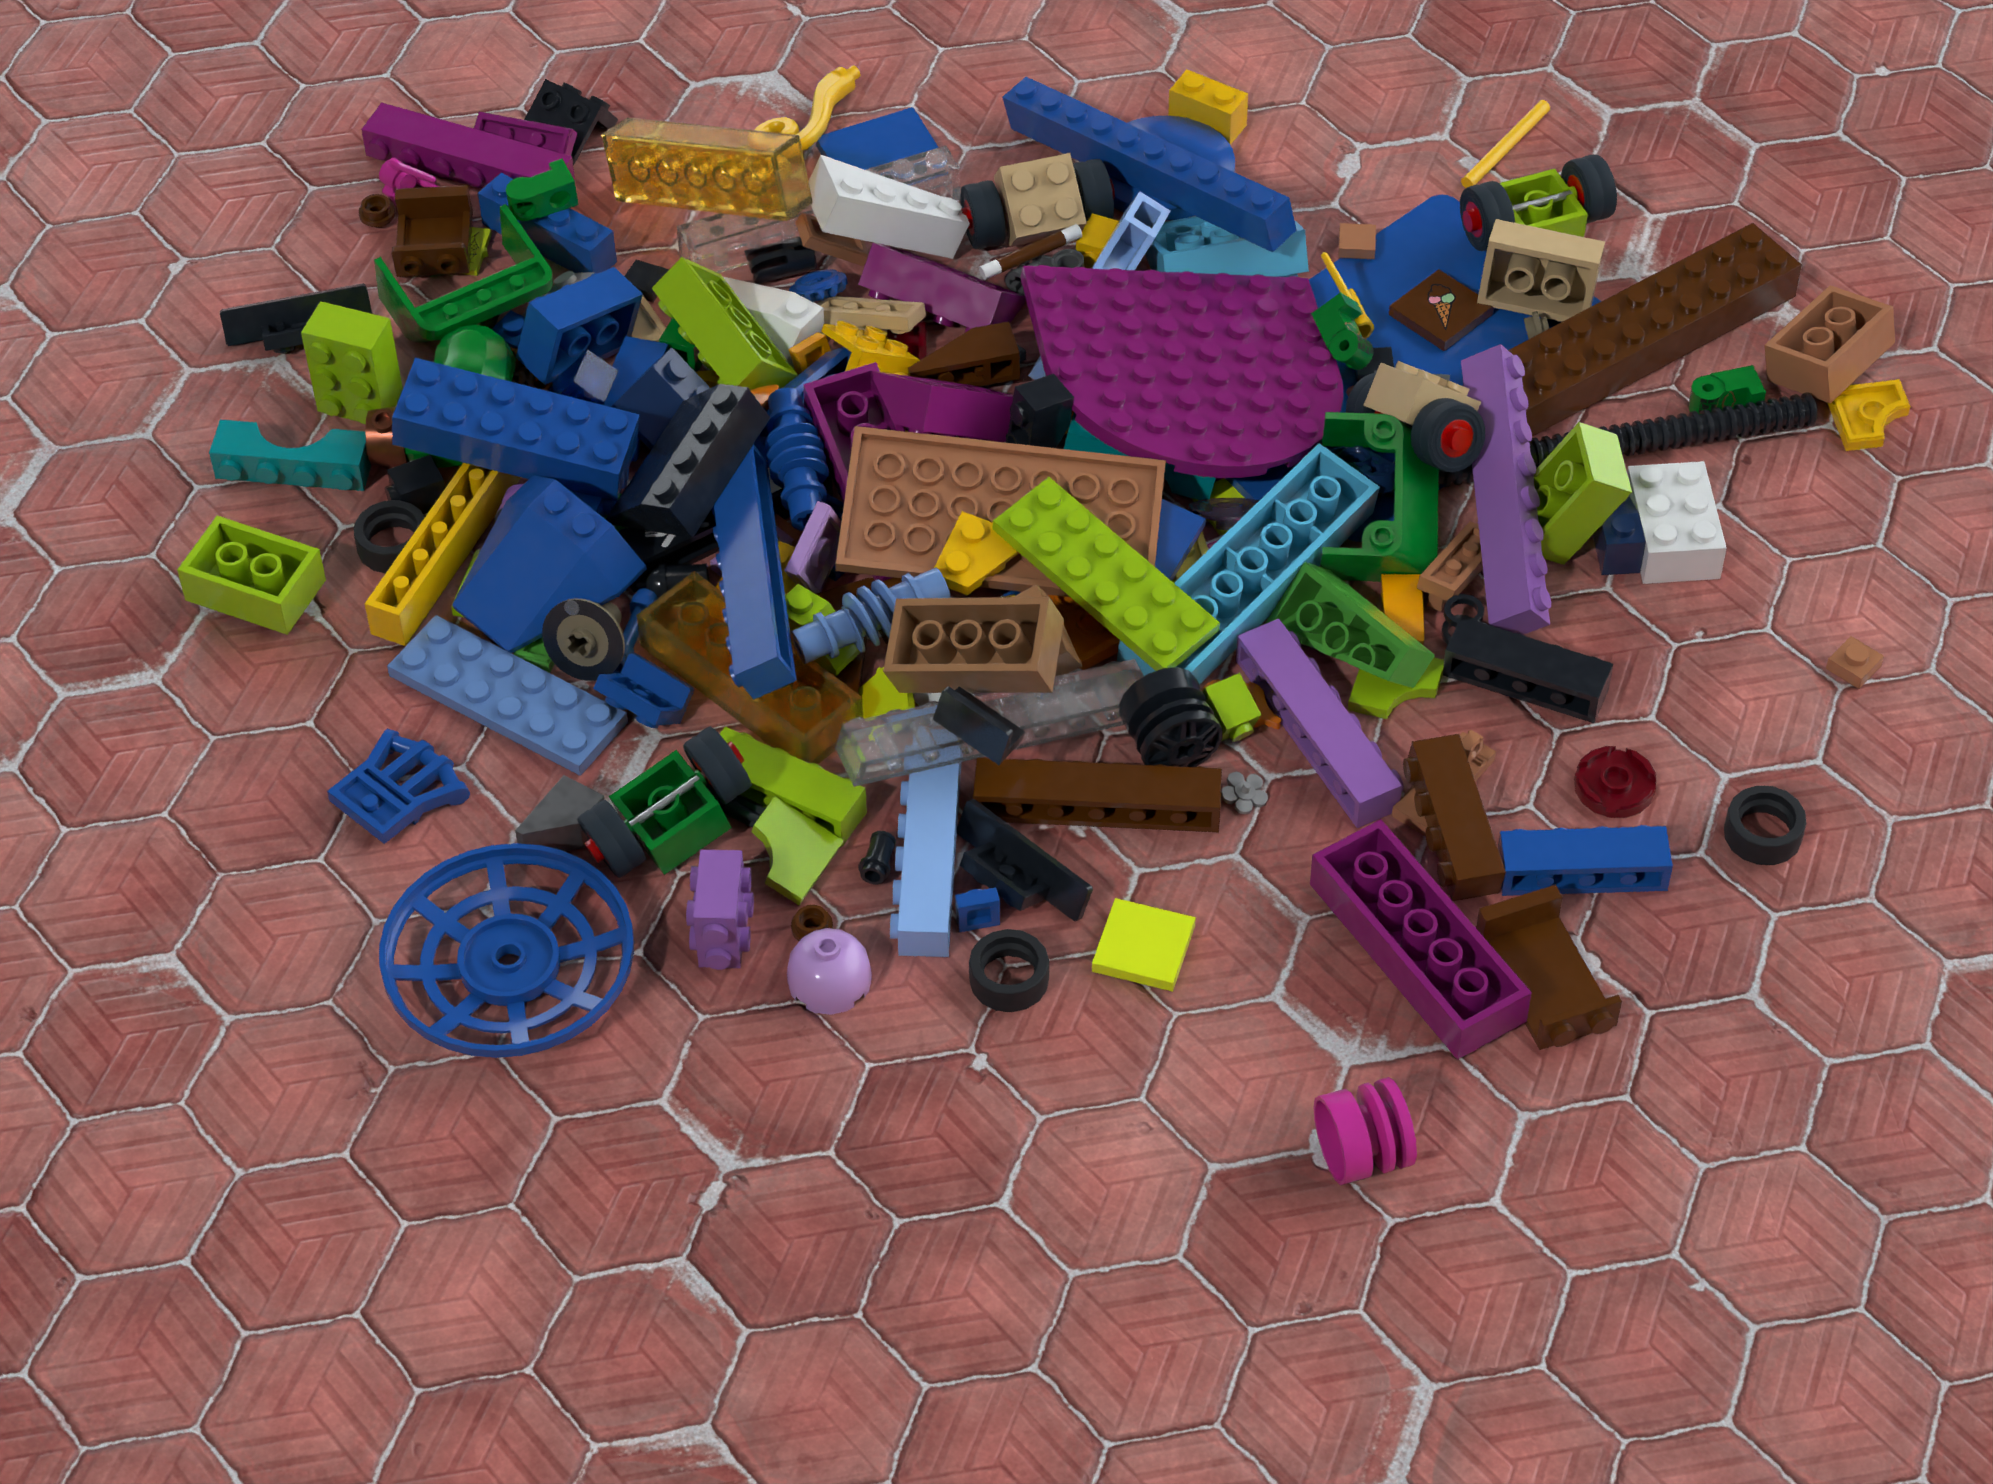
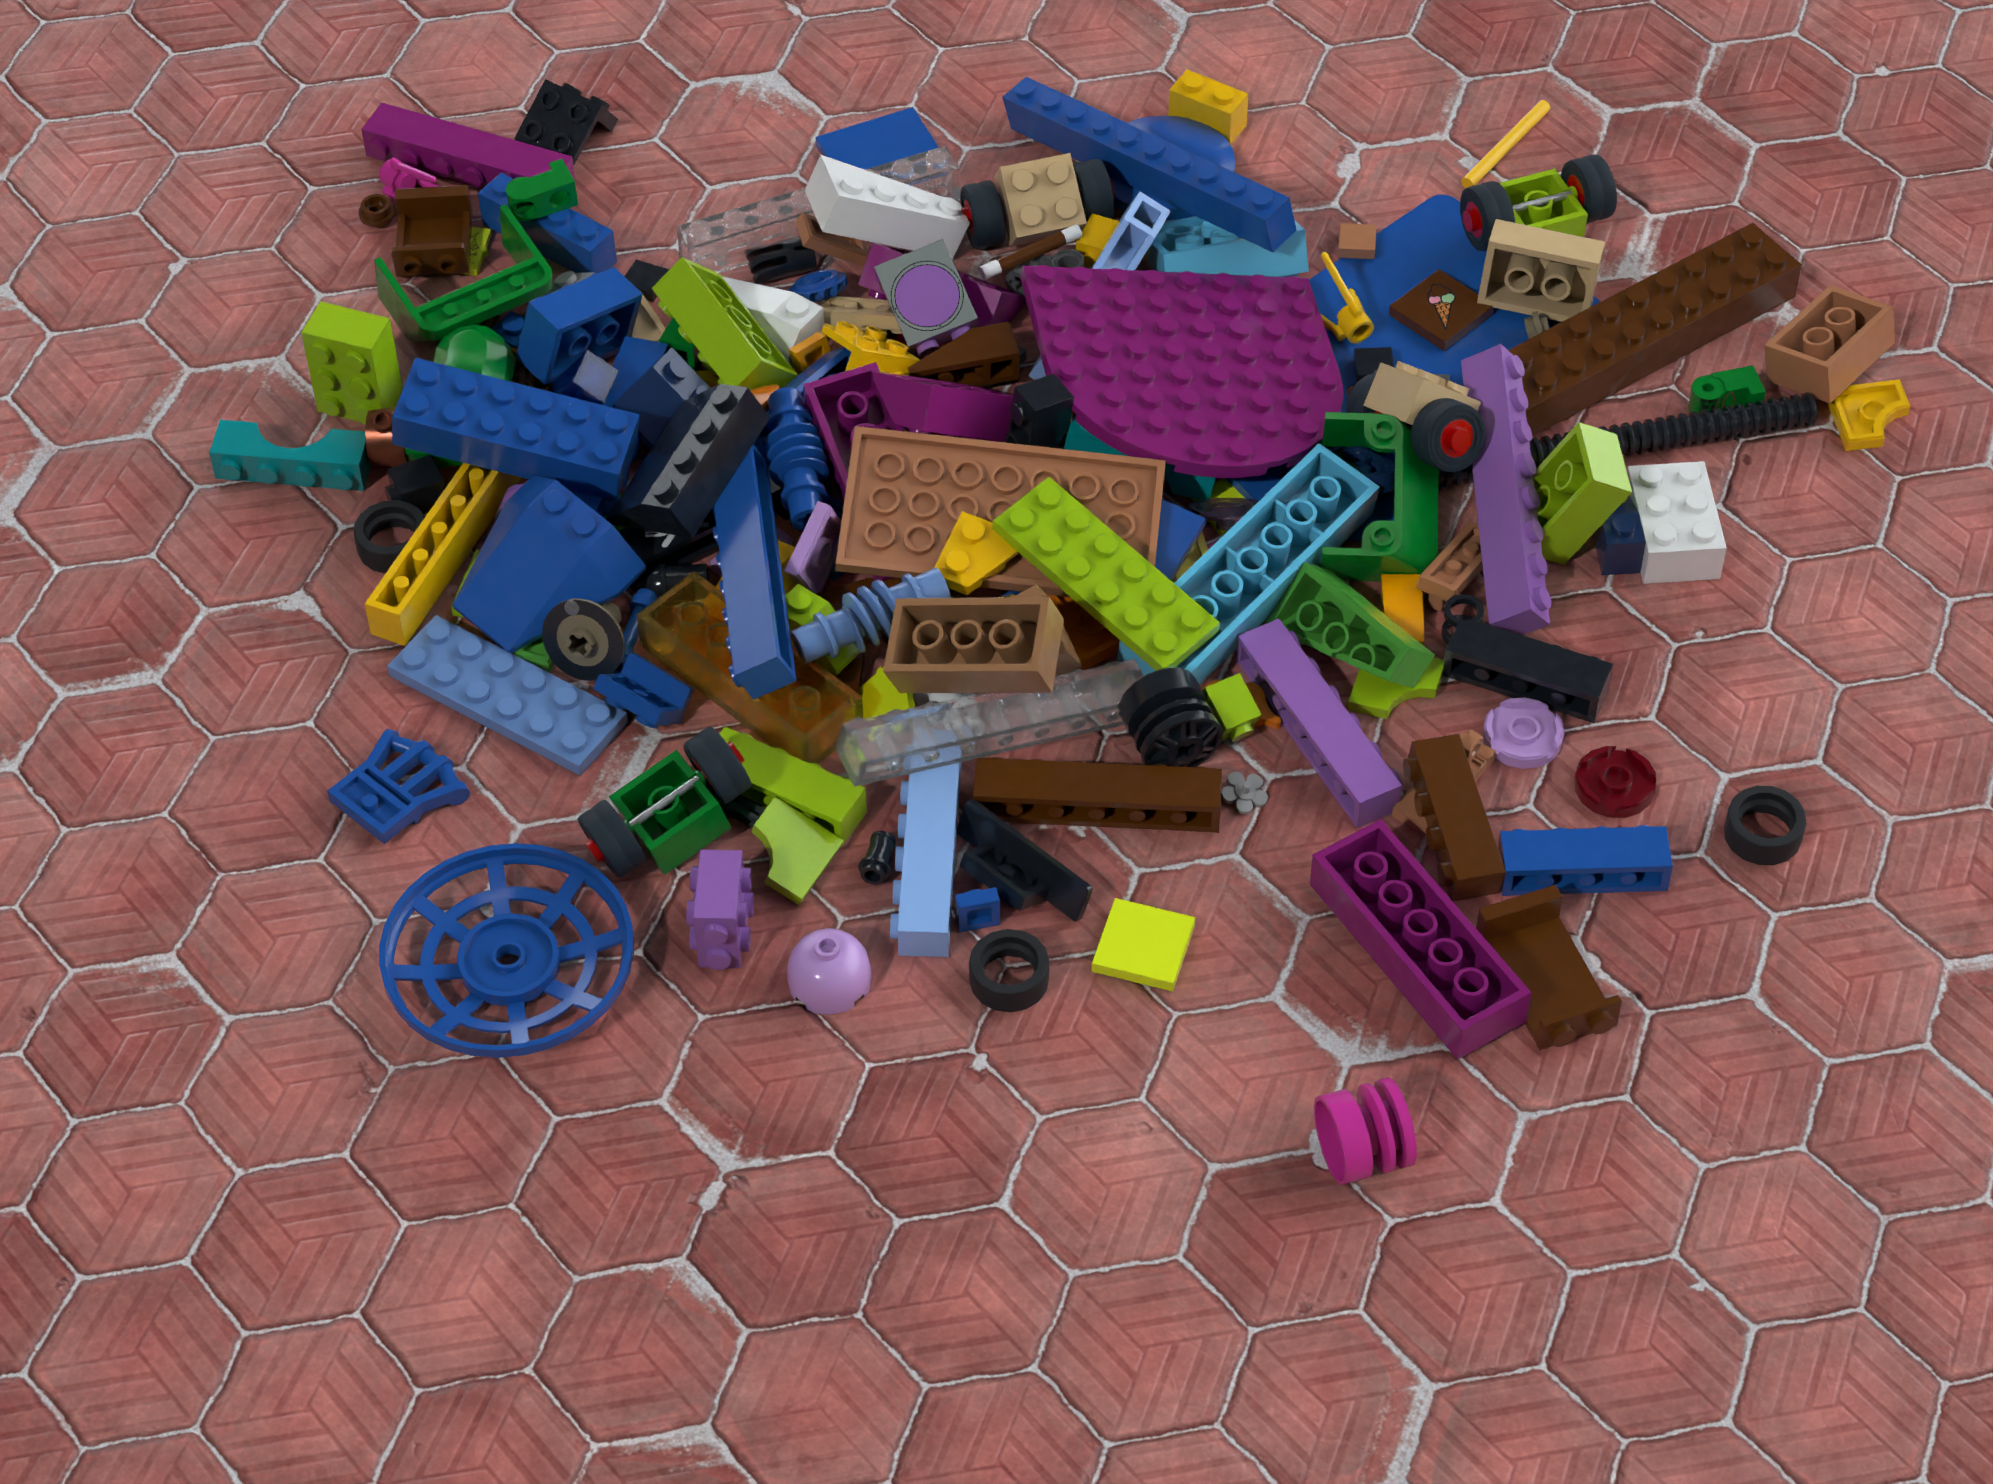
(252, 574): lime brick -> none
(283, 319): black bracket -> none
(533, 133): magenta tile -> none
(555, 818): flat silver slope -> none
(707, 168): clear yellow brick -> none
(810, 916): reddish brown plate -> none
(826, 95): yellow plant -> none
(926, 297): none -> panel
(977, 724): black panel -> none
(1341, 332): green leg -> none
(1523, 733): none -> lavender tile
(1854, 662): nougat plate -> none

